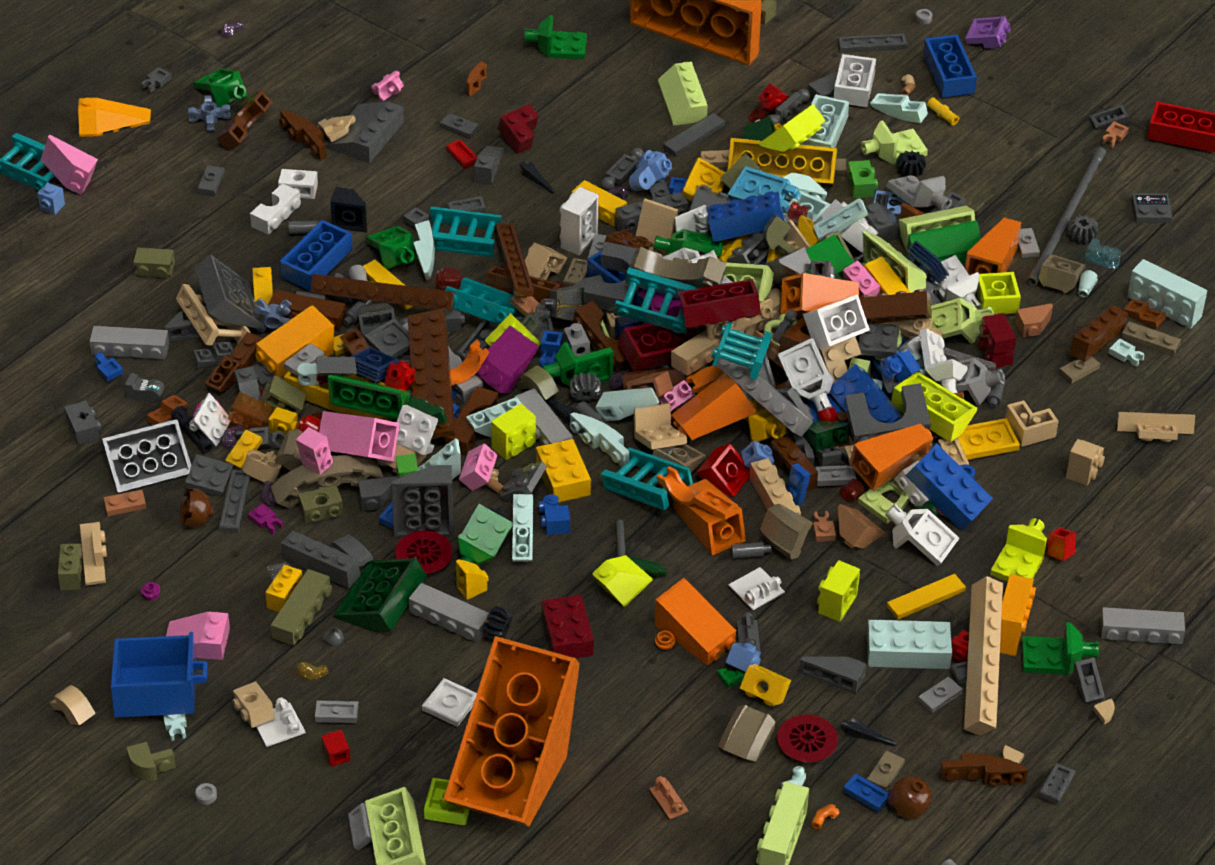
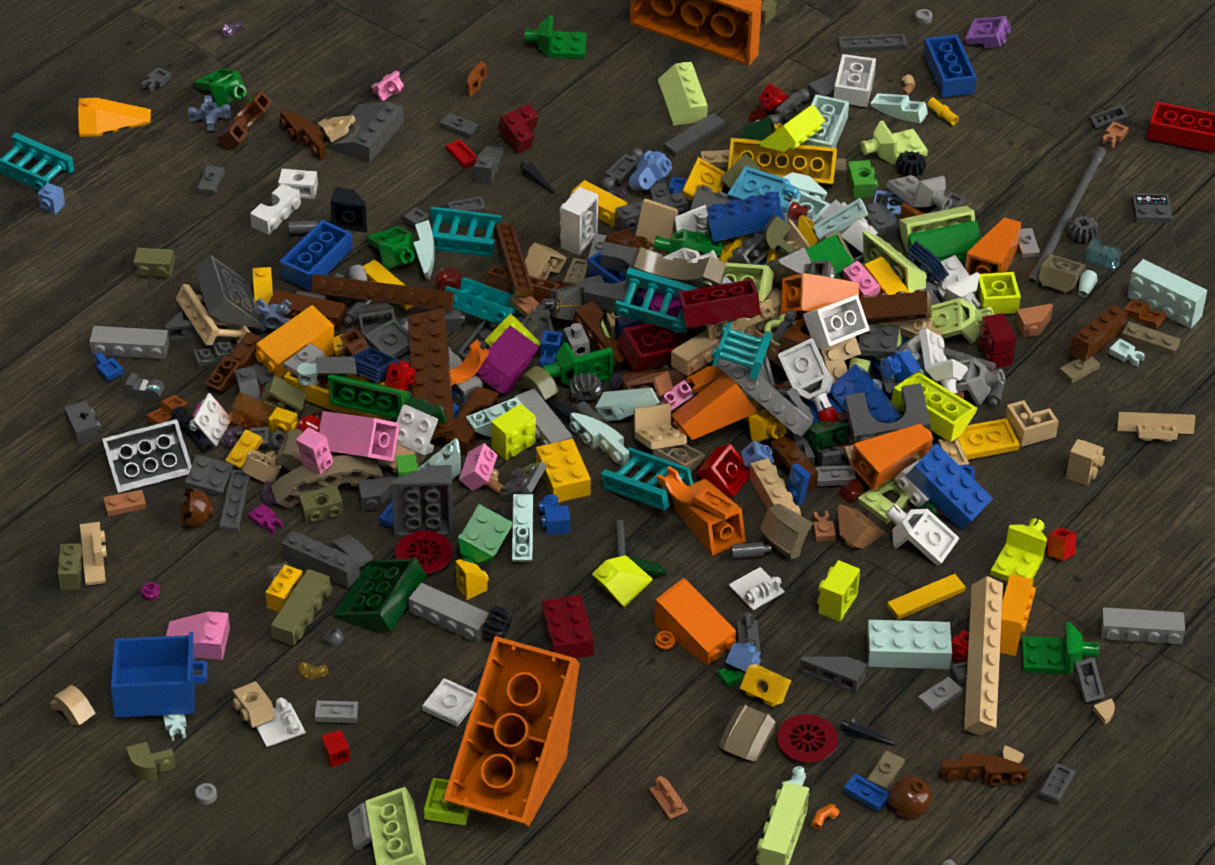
(68, 164): bright pink slope -> none

